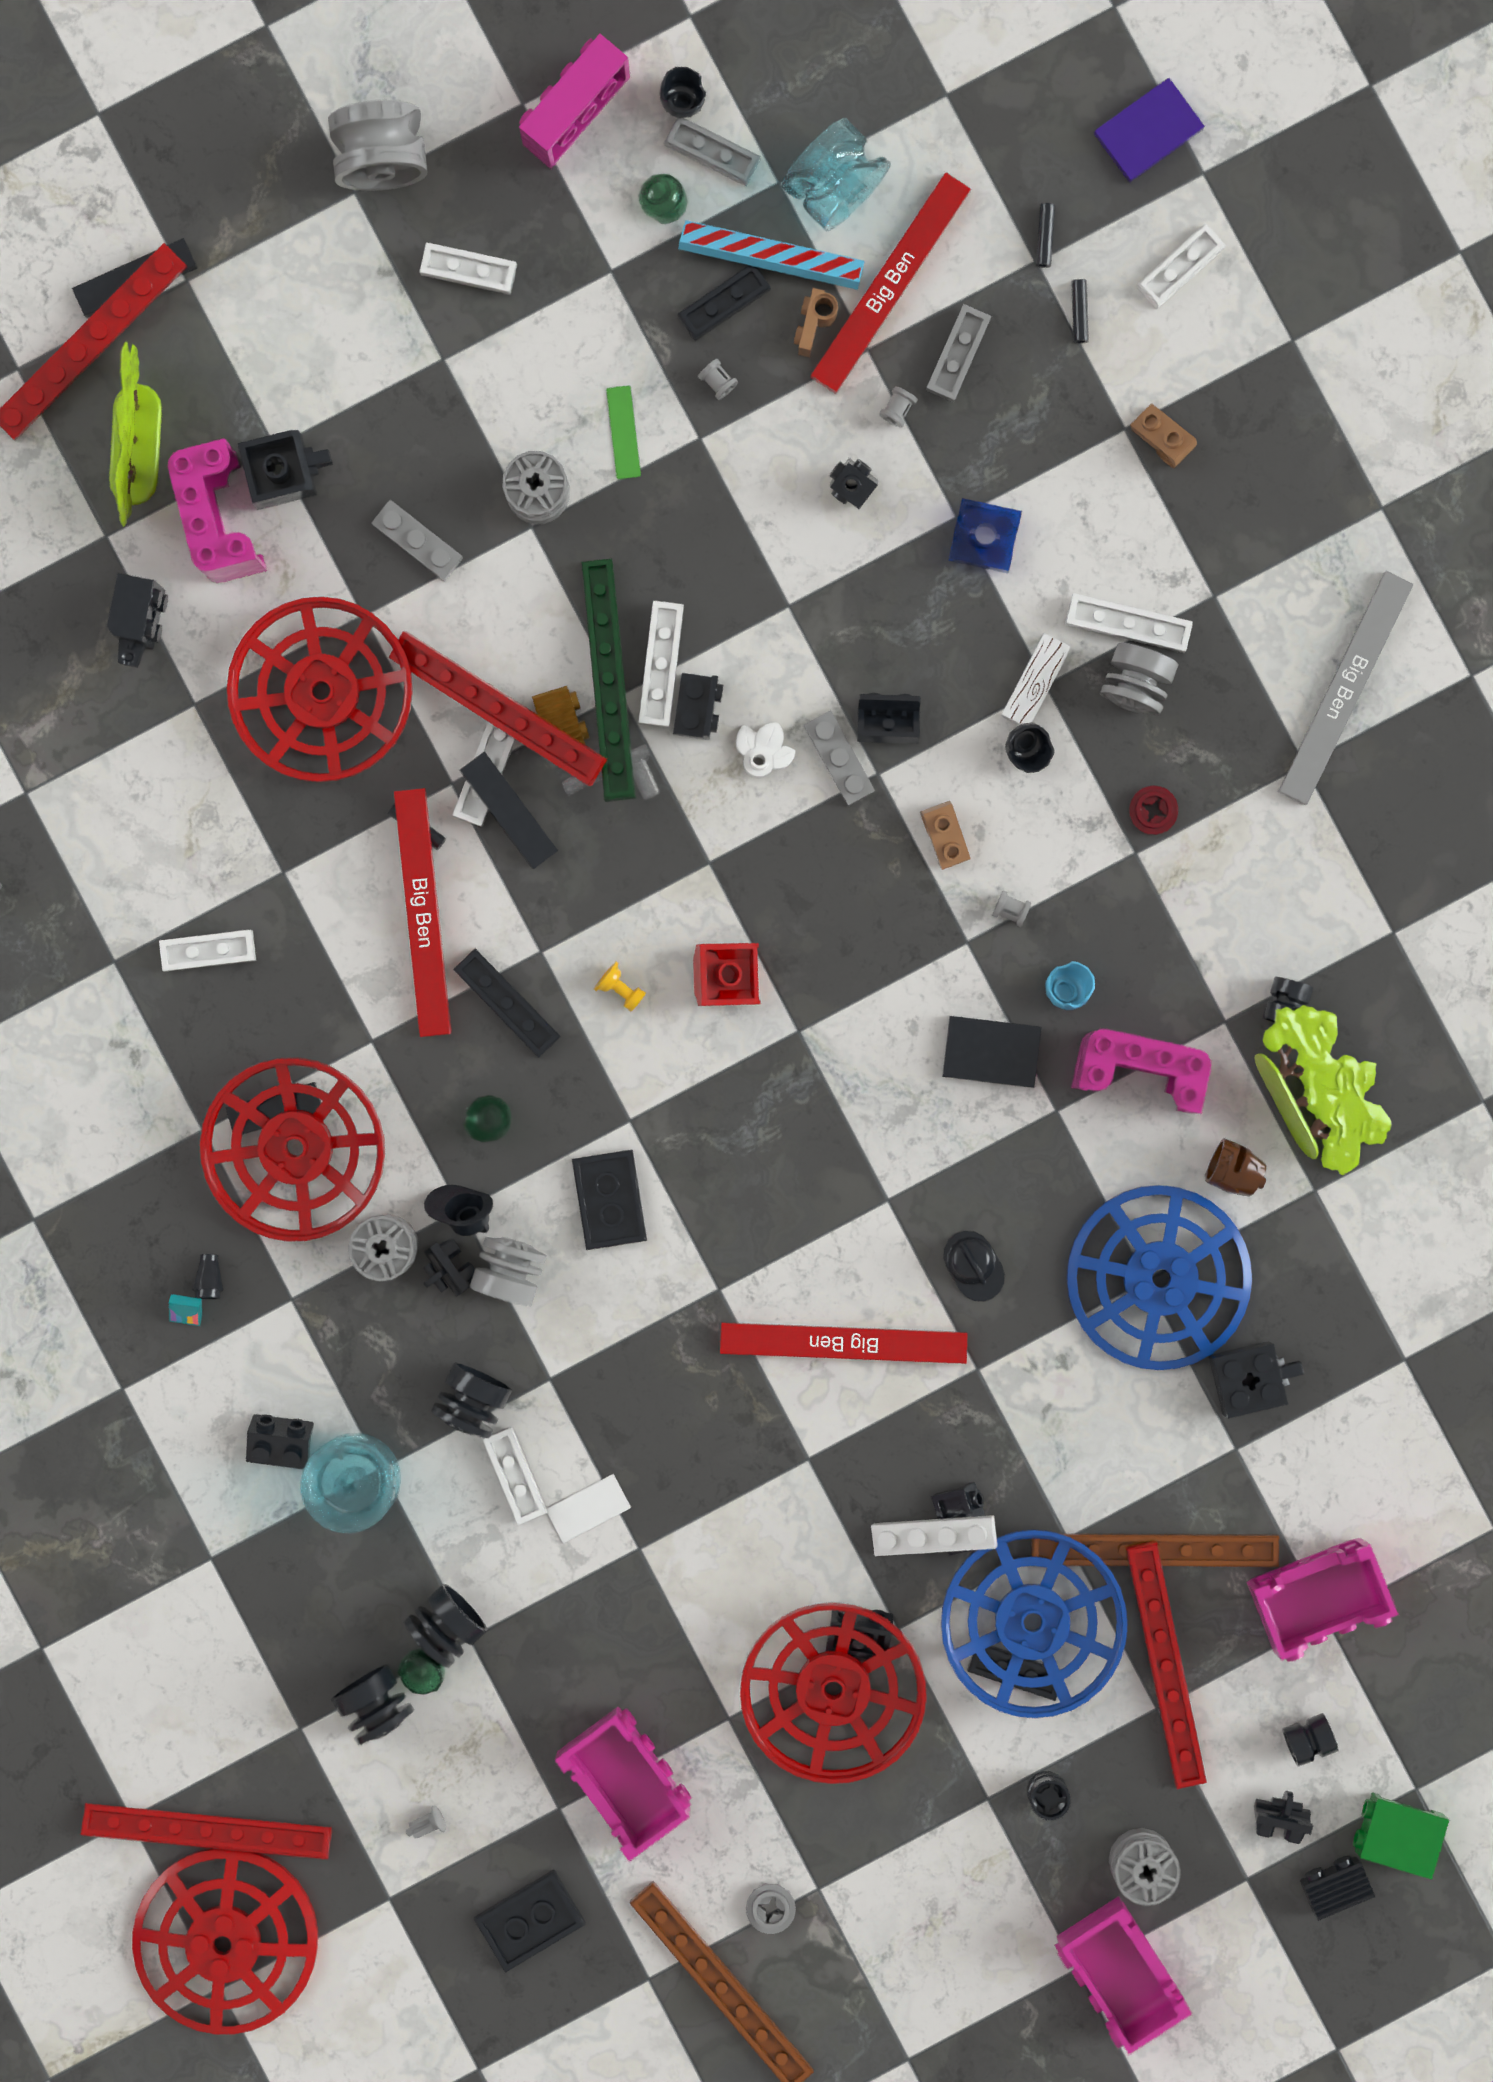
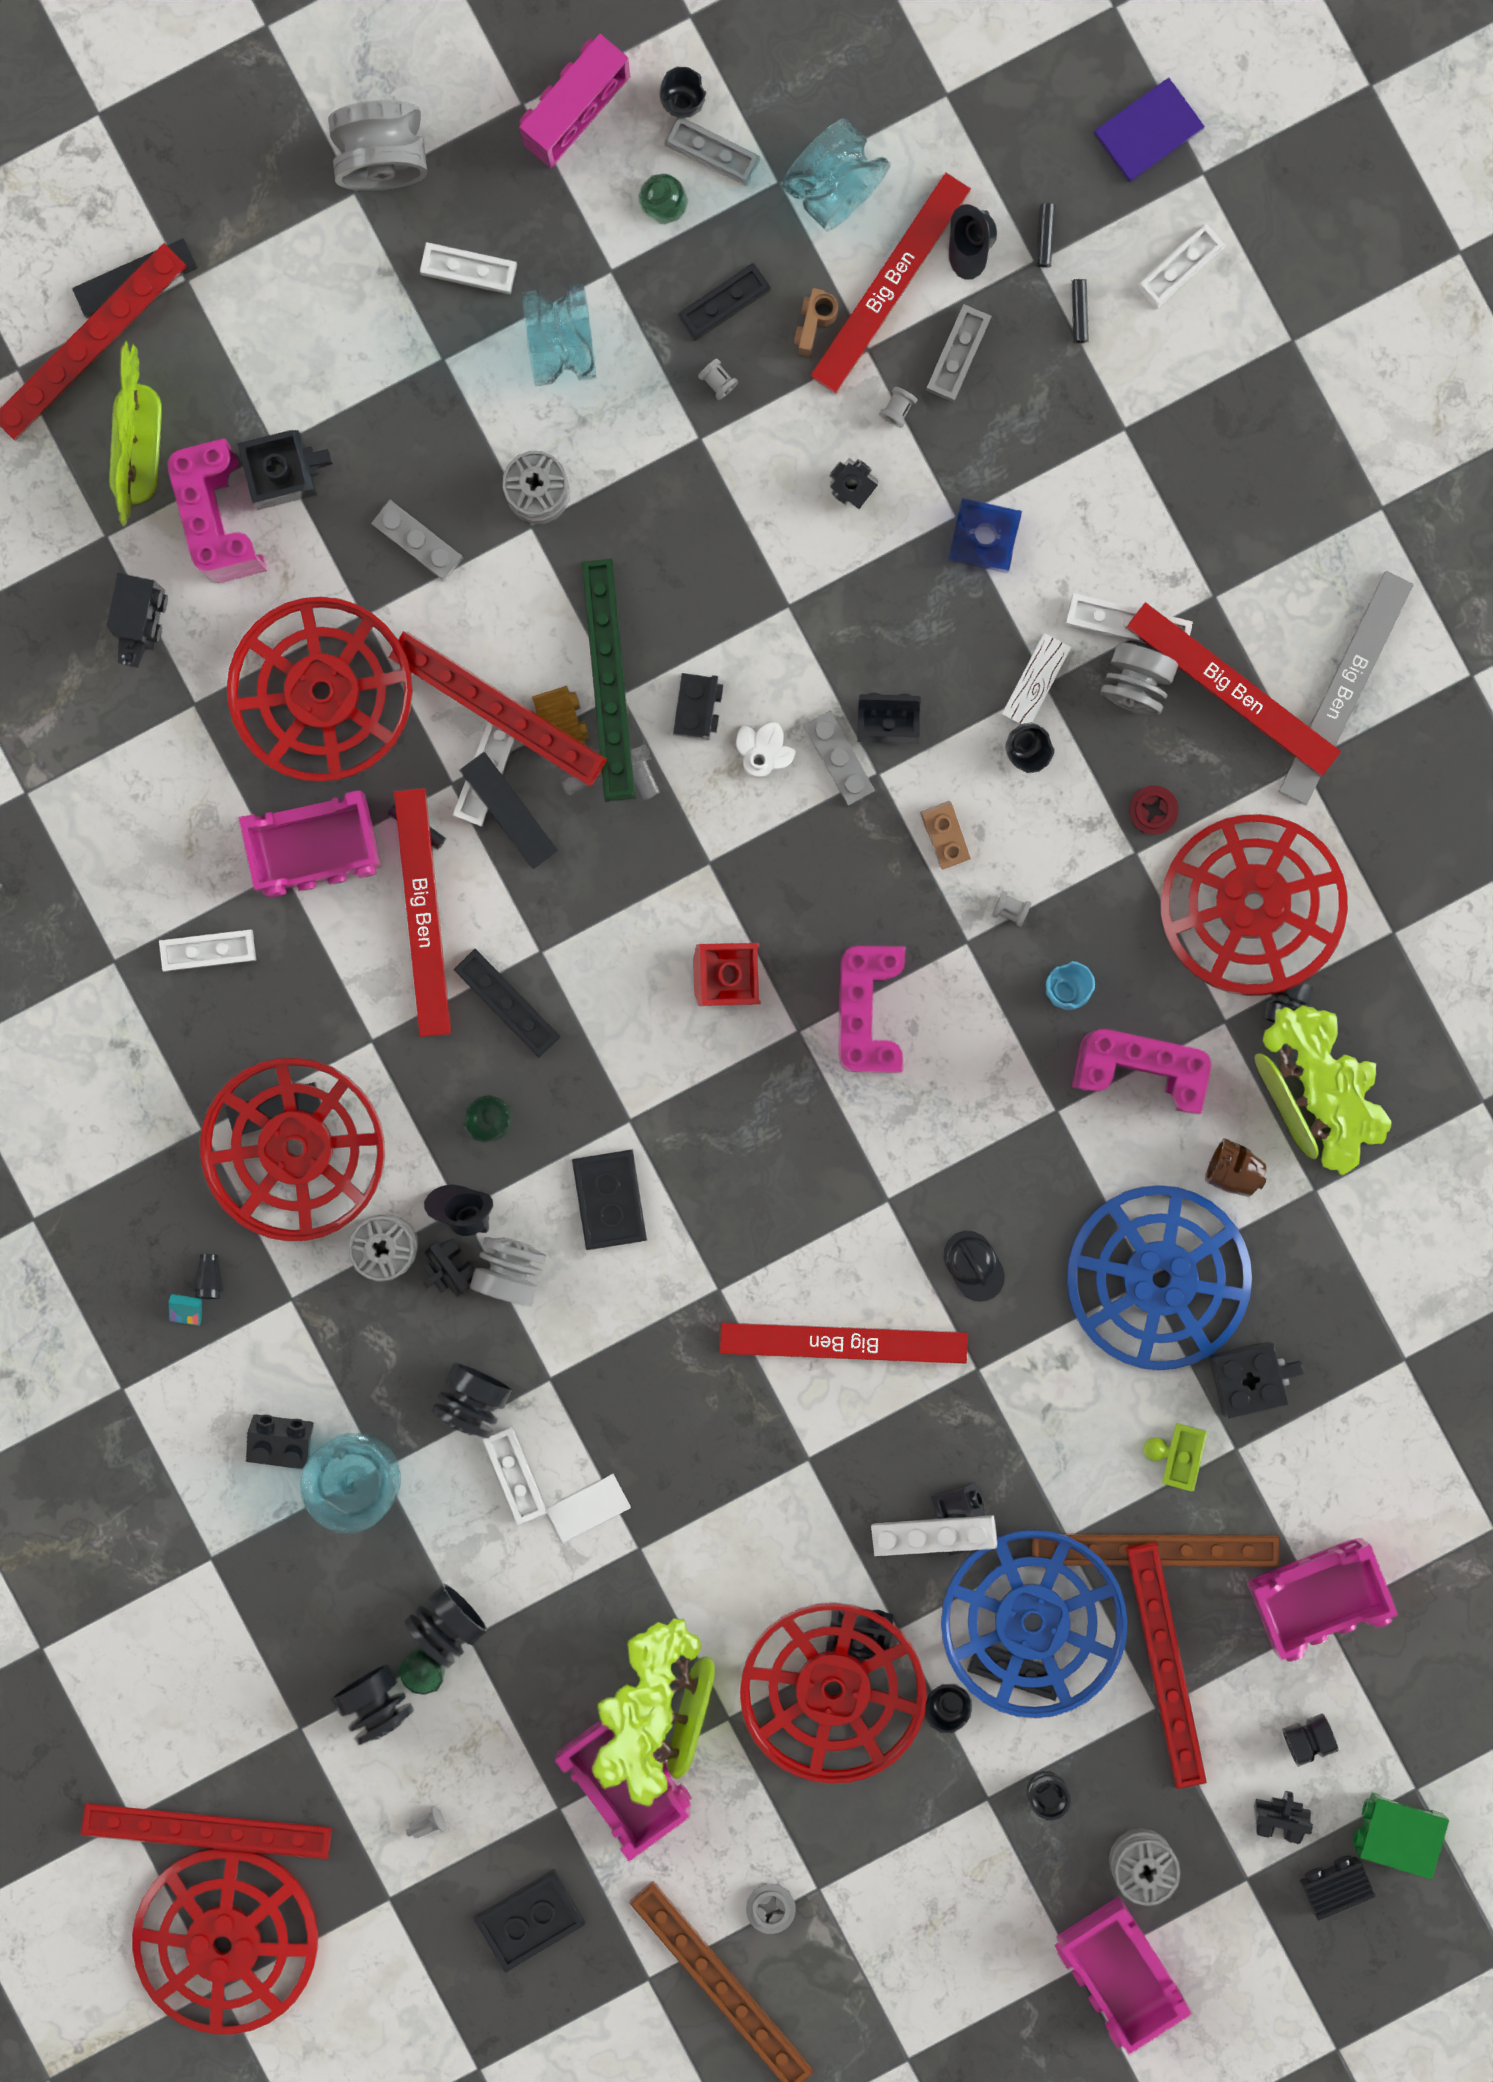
(310, 845): none -> dark pink windscreen
(559, 335): none -> clear light blue piece
(611, 980): yellow piece -> none
(623, 432): bright green sticker -> none
(645, 1714): none -> lime plant
(661, 664): white plate -> none
(771, 254): medium azure tile -> none
(855, 1045): none -> dark pink windscreen
(948, 1708): none -> black hair
(970, 239): none -> black piece
(991, 1051): black tile -> none
(1164, 435): medium nougat plate -> none
(1183, 1455): none -> lime plate
(1233, 689): none -> red tile
(1256, 922): none -> red dish

